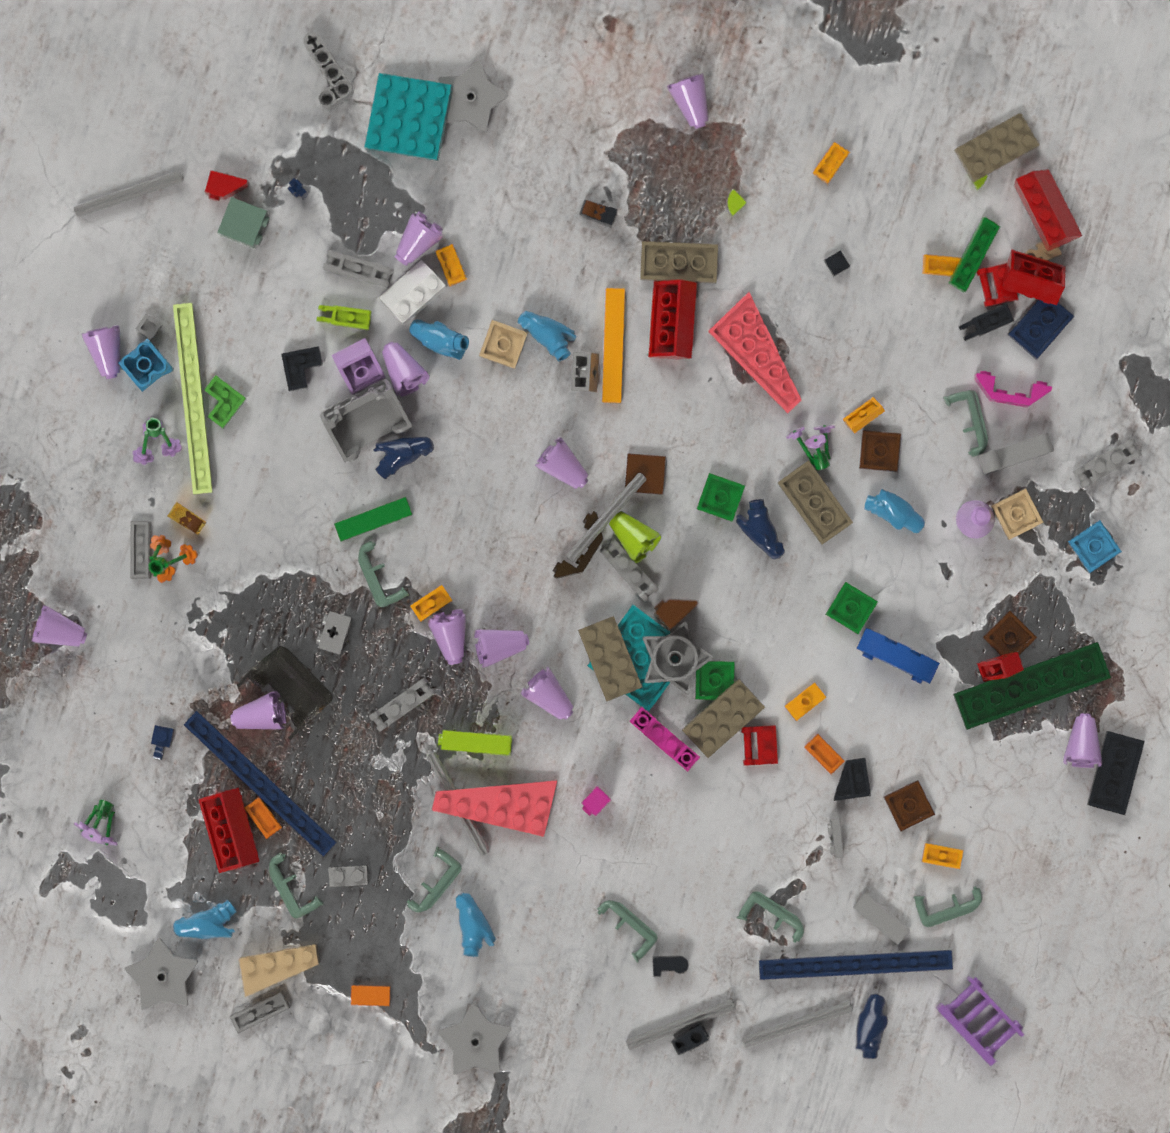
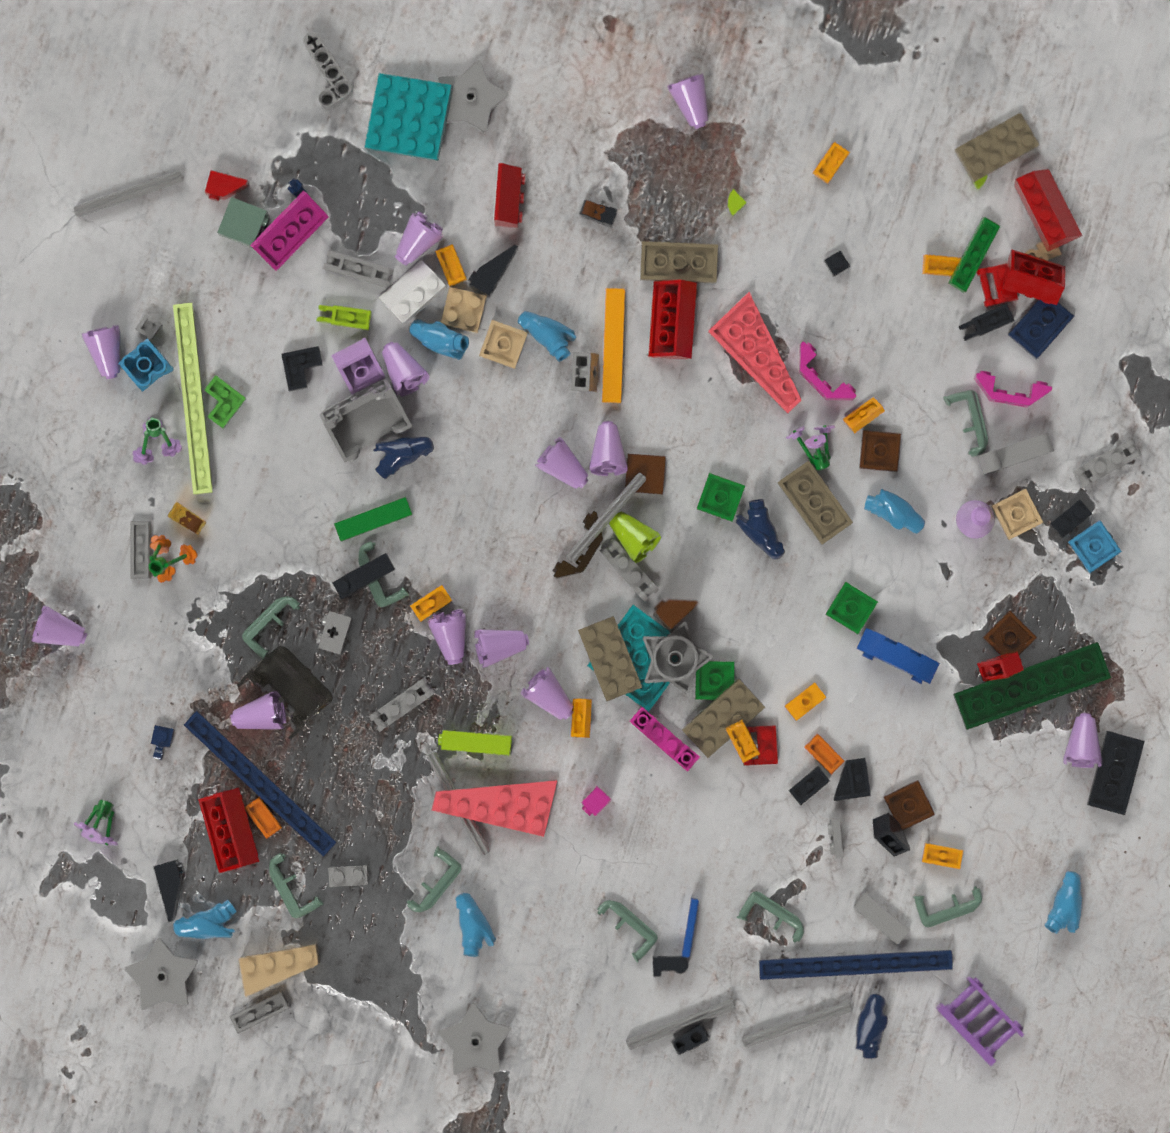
(169, 881): none -> black slope
(263, 620): none -> sand green piece
(289, 230): none -> dark pink plate
(363, 576): none -> black slope
(370, 995): orange tile -> none
(463, 310): none -> tan plate
(490, 274): none -> black slope
(509, 196): none -> red slope
(581, 718): none -> light orange plate
(608, 451): none -> lavender cone
(690, 927): none -> blue tile
(742, 741): none -> light orange plate
(806, 355): none -> dark pink slope
(809, 785): none -> black plate
(890, 834): none -> black slope
(1067, 905): none -> dark azure animal
(1070, 518): none -> black plate

